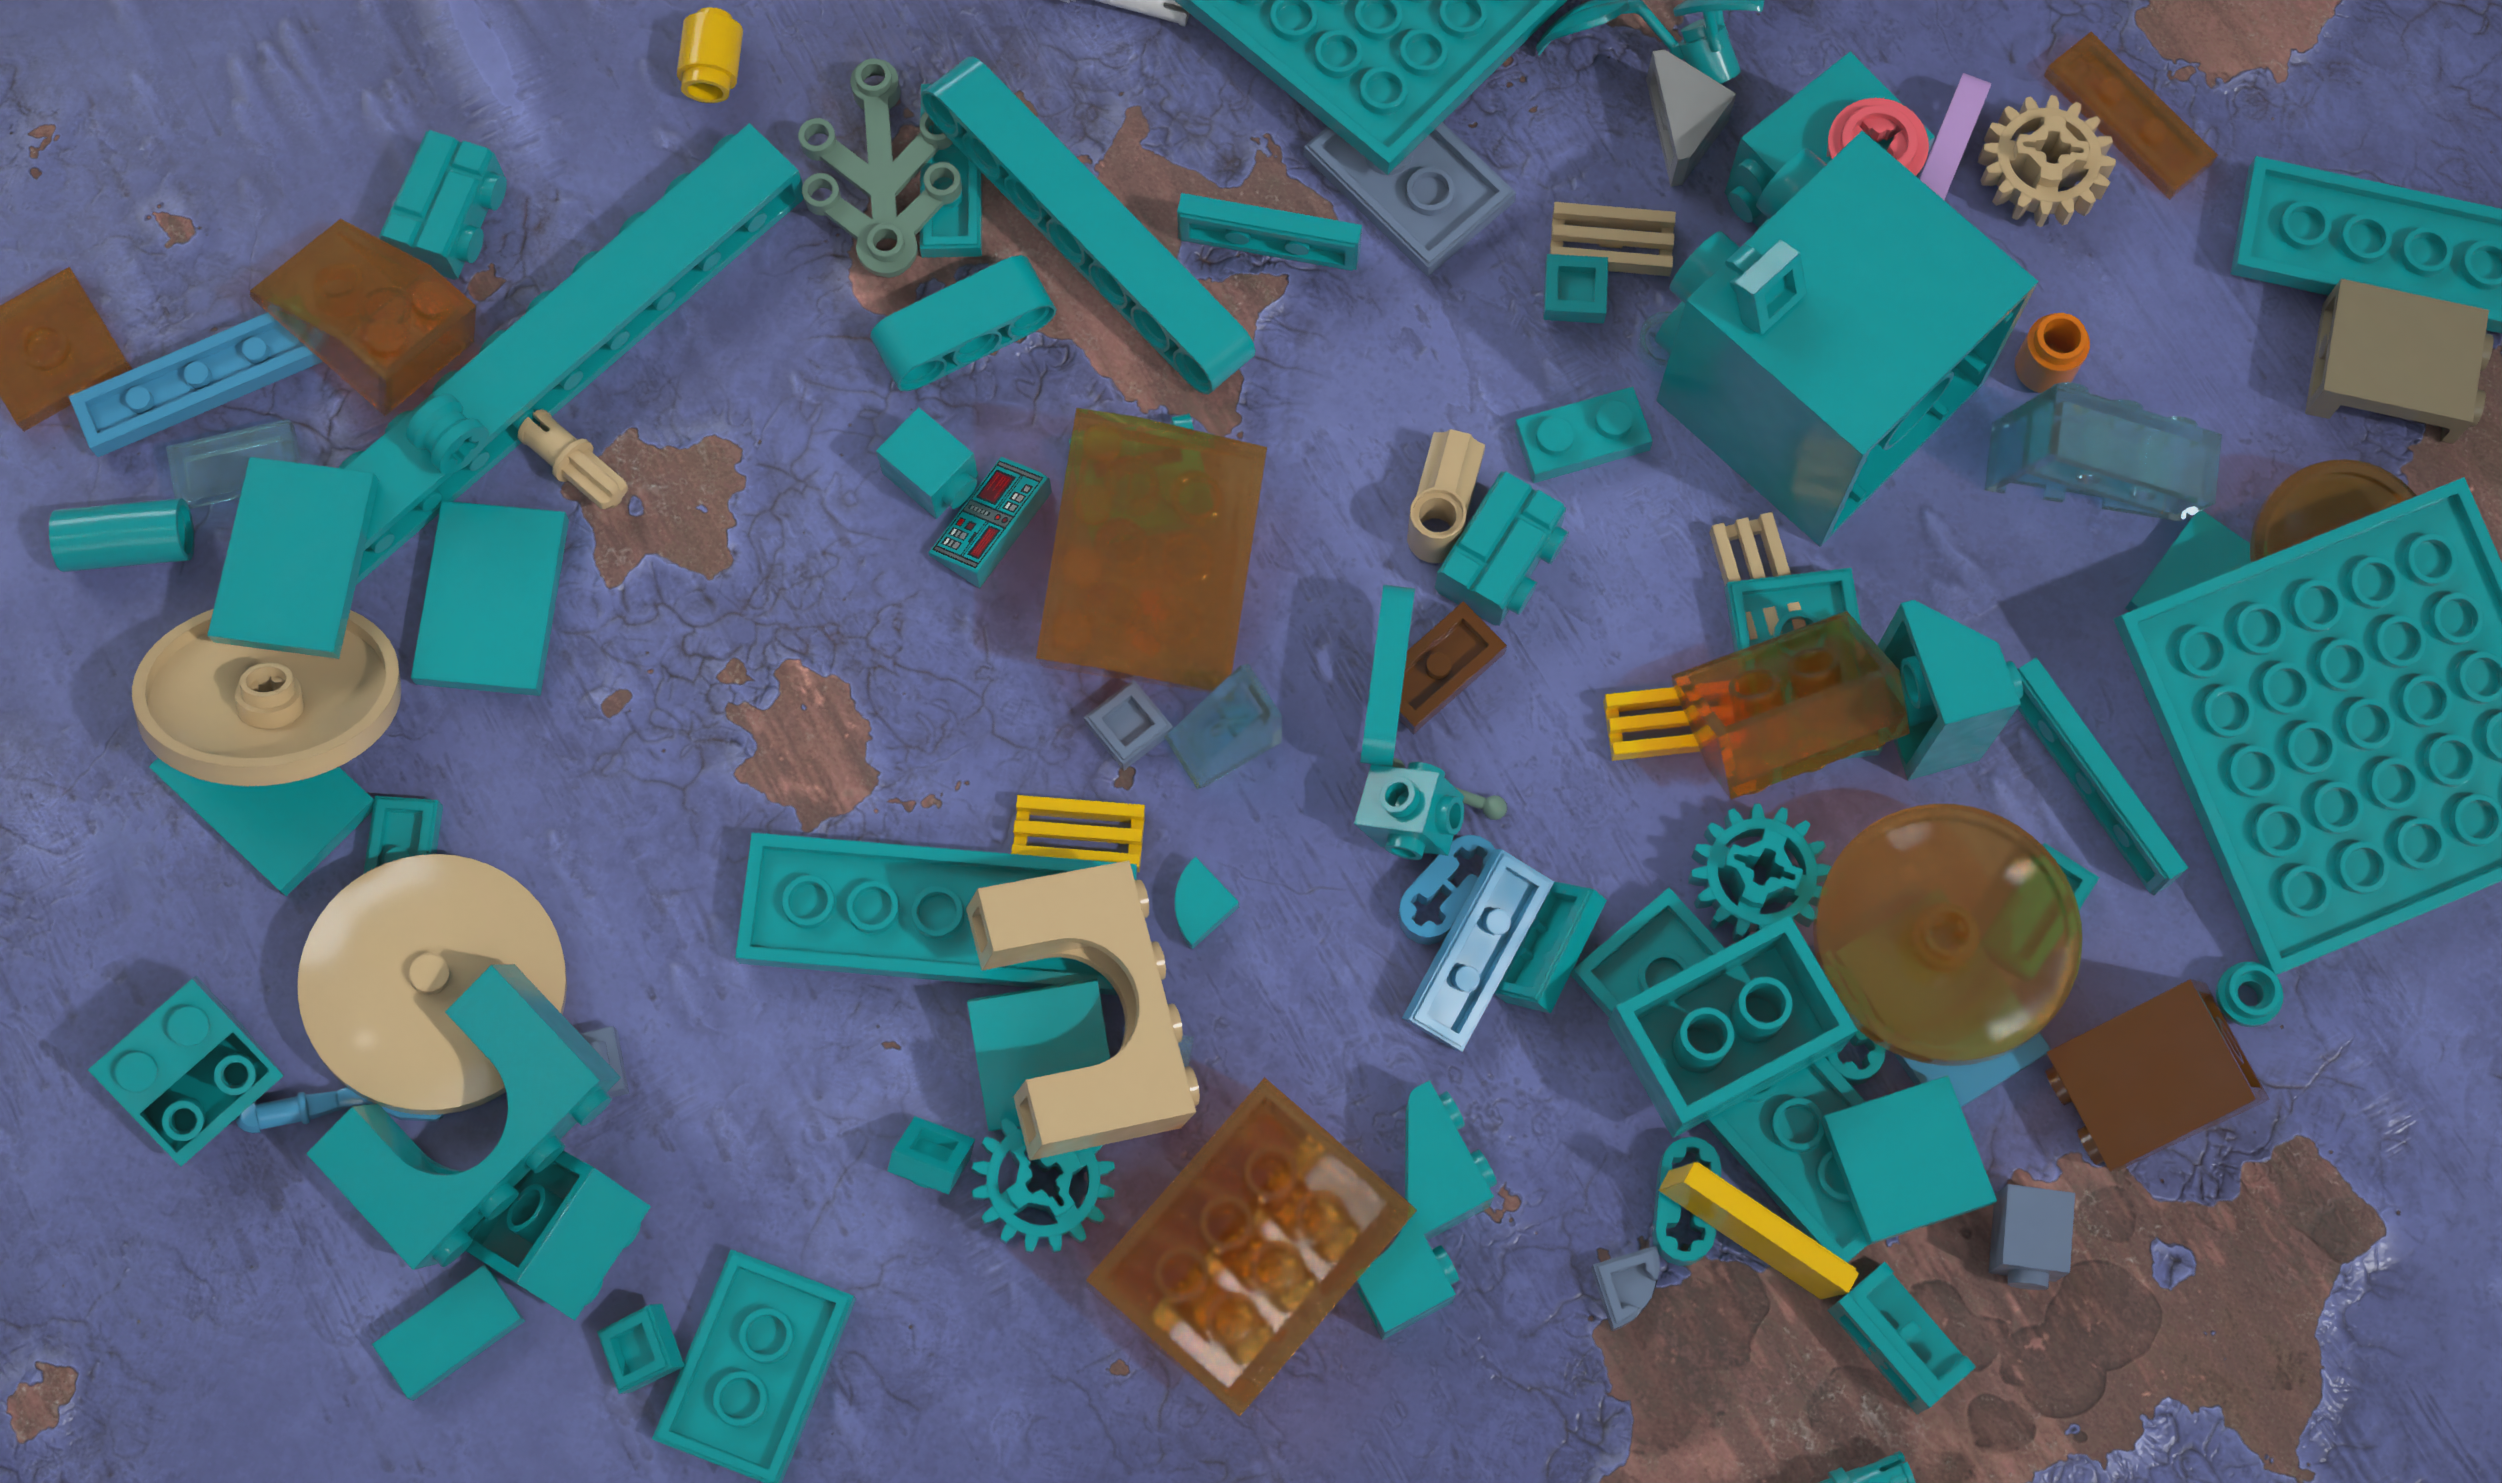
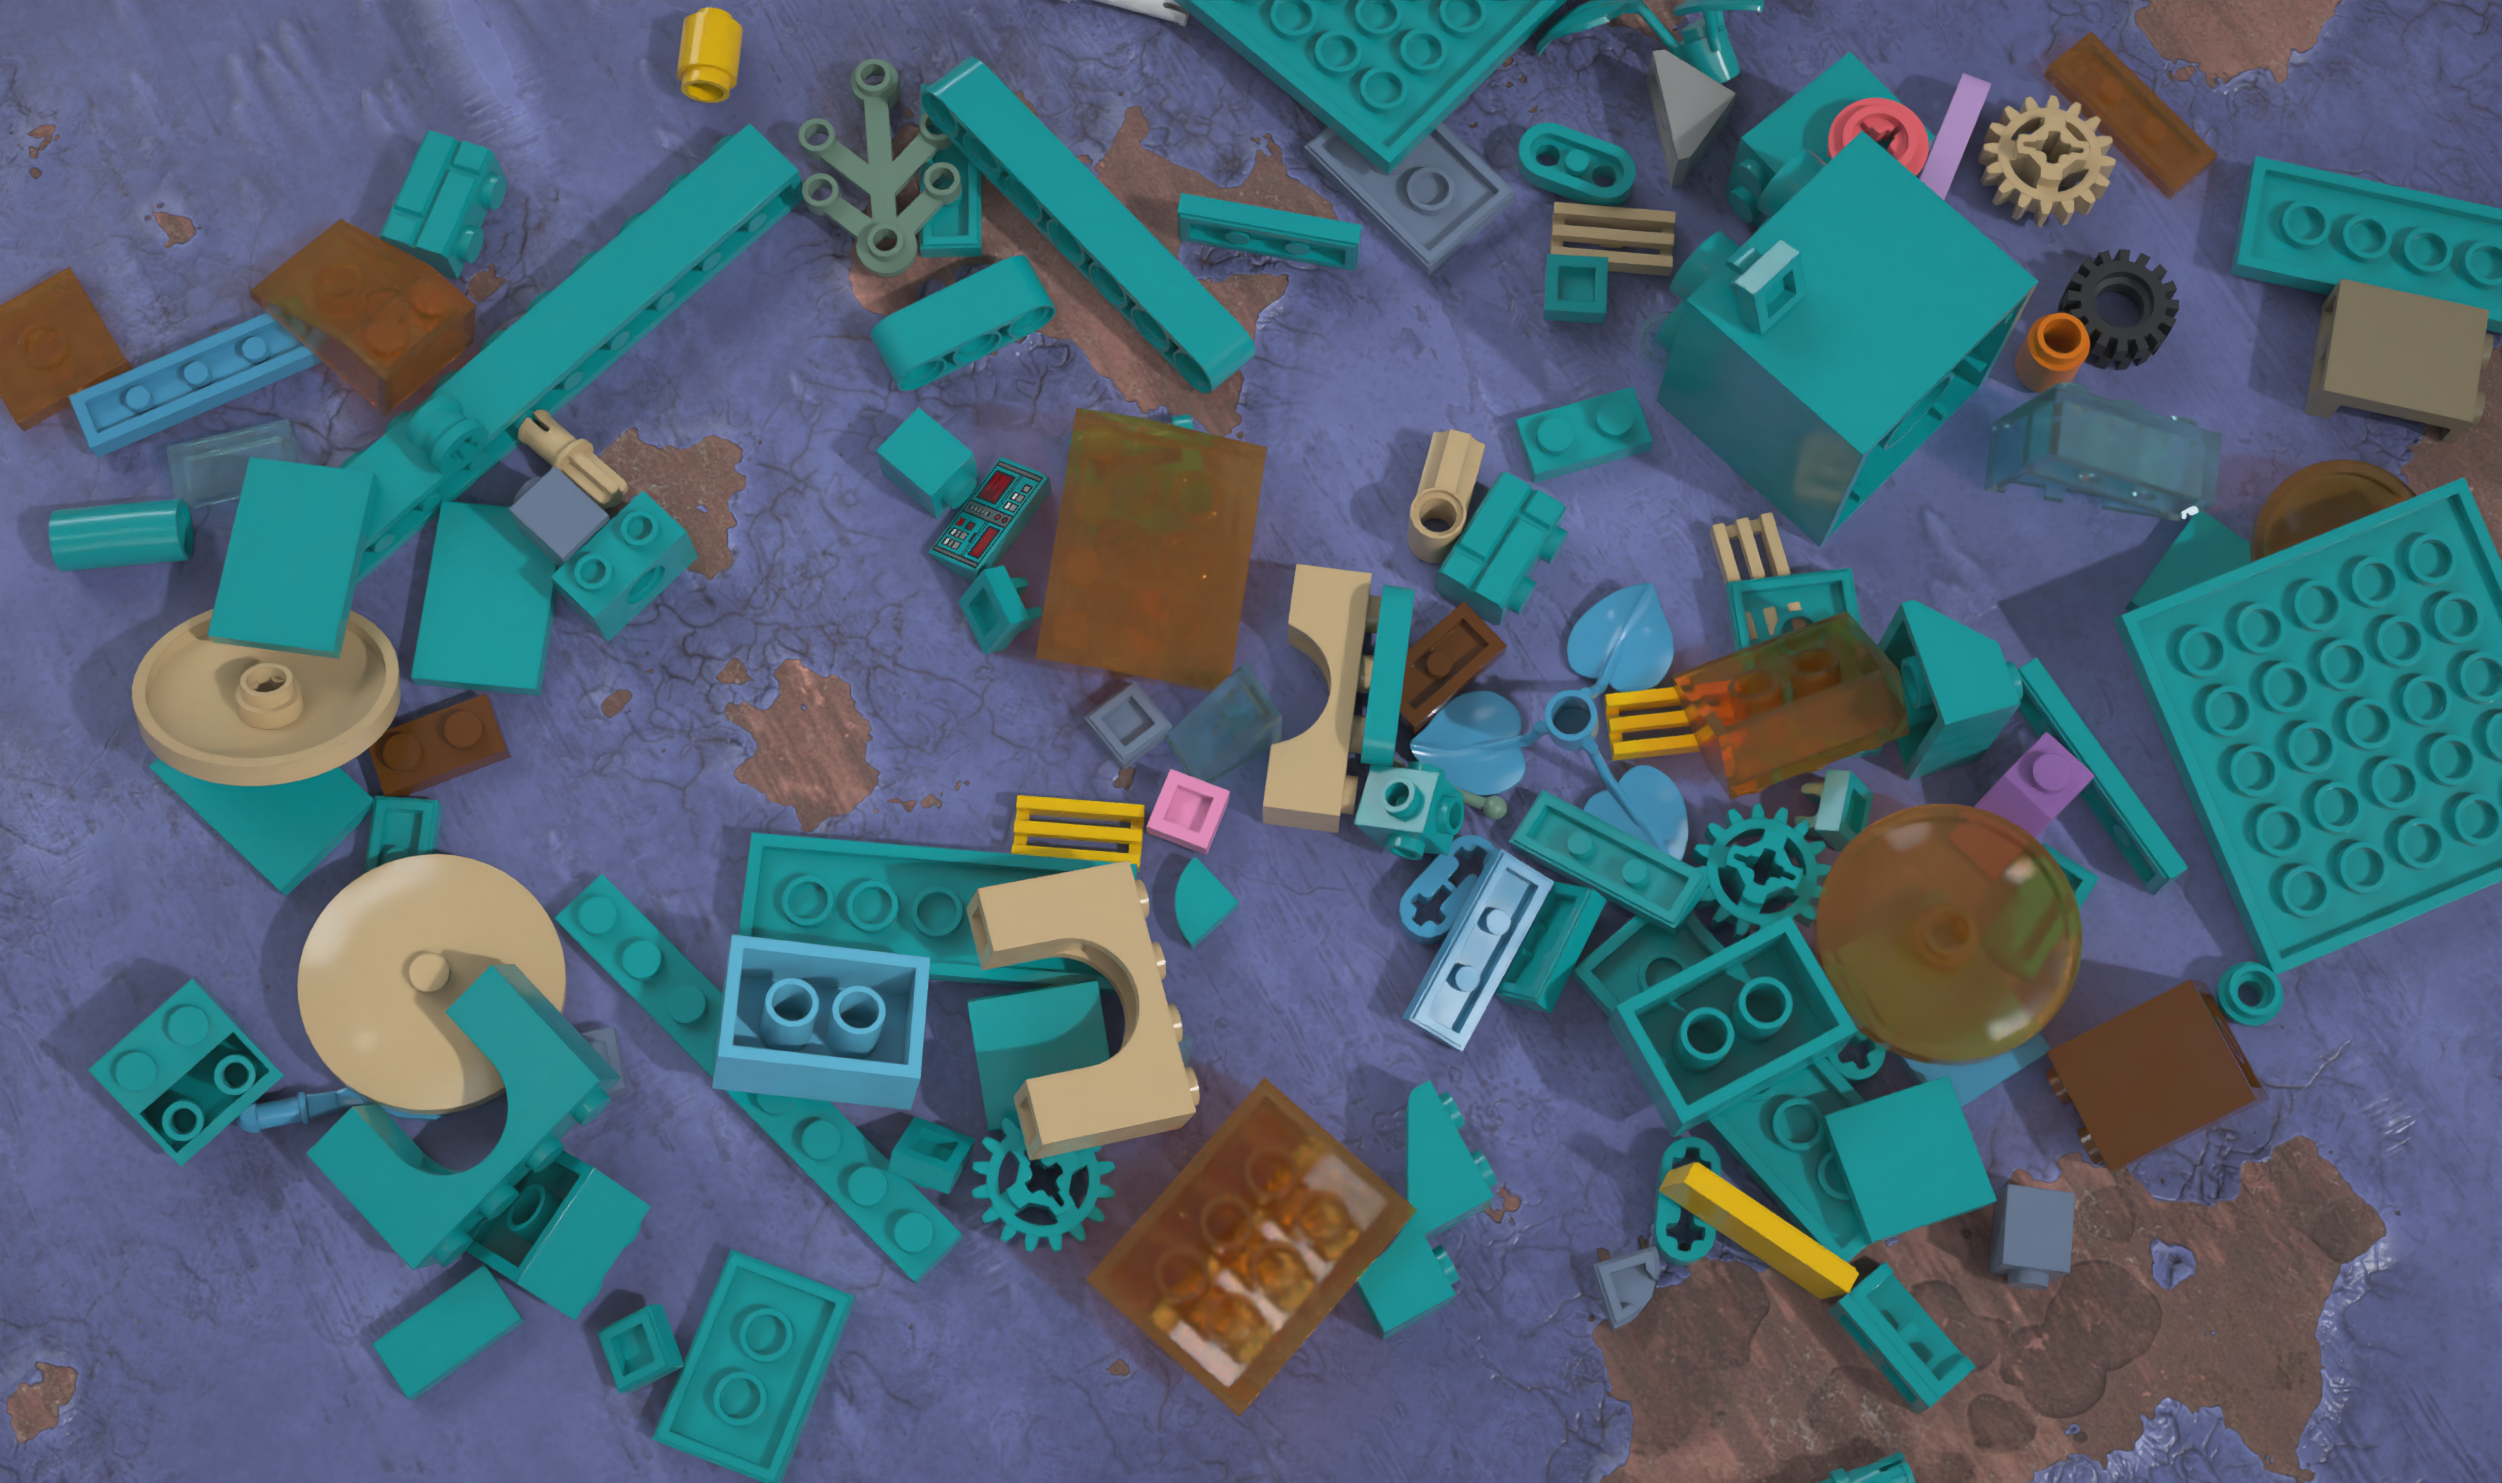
(439, 747): none -> reddish brown plate
(556, 515): none -> sand blue brick
(625, 566): none -> teal brick
(806, 1129): none -> teal plate
(821, 1022): none -> medium azure brick
(996, 610): none -> teal tile
(1188, 812): none -> bright pink plate
(1308, 773): none -> tan arch
(1578, 162): none -> teal plate
(1609, 862): none -> teal tile
(1614, 642): none -> dark azure plant
(1842, 808): none -> teal tile
(2037, 786): none -> medium lavender slope
(2137, 284): none -> black tyre

